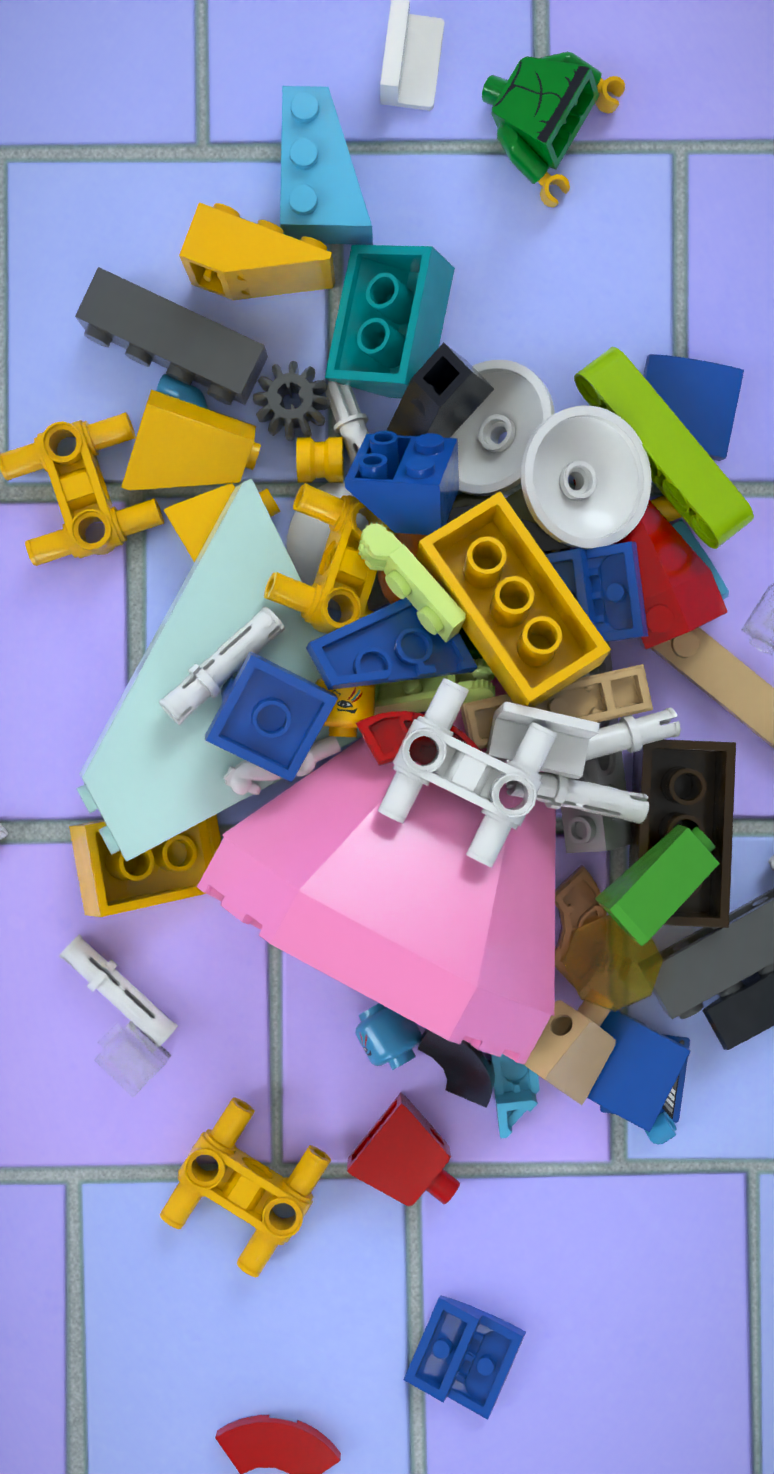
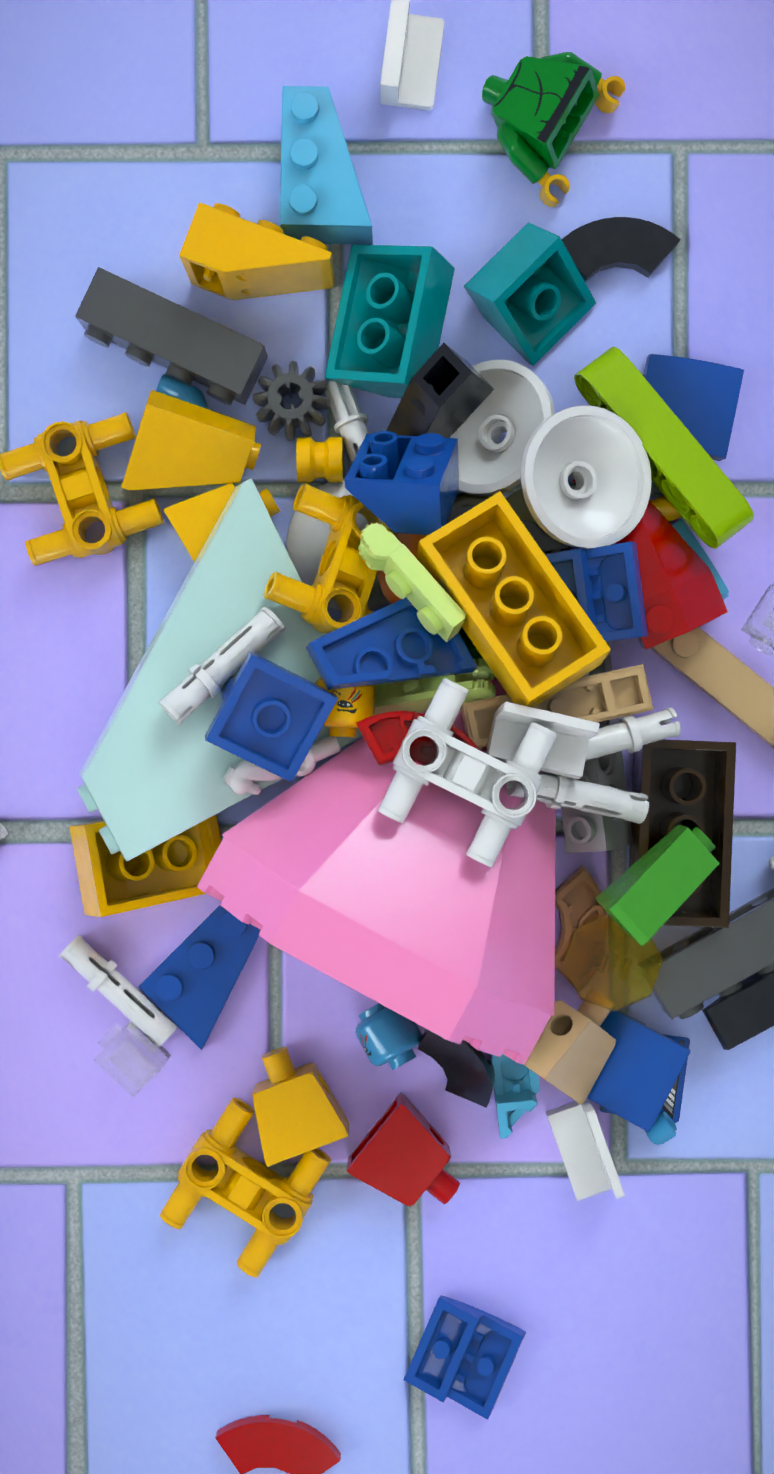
(201, 973): none -> blue wing
(295, 1109): none -> yellow torso
(531, 292): none -> teal slope
(584, 1150): none -> white panel
(619, 243): none -> black tile

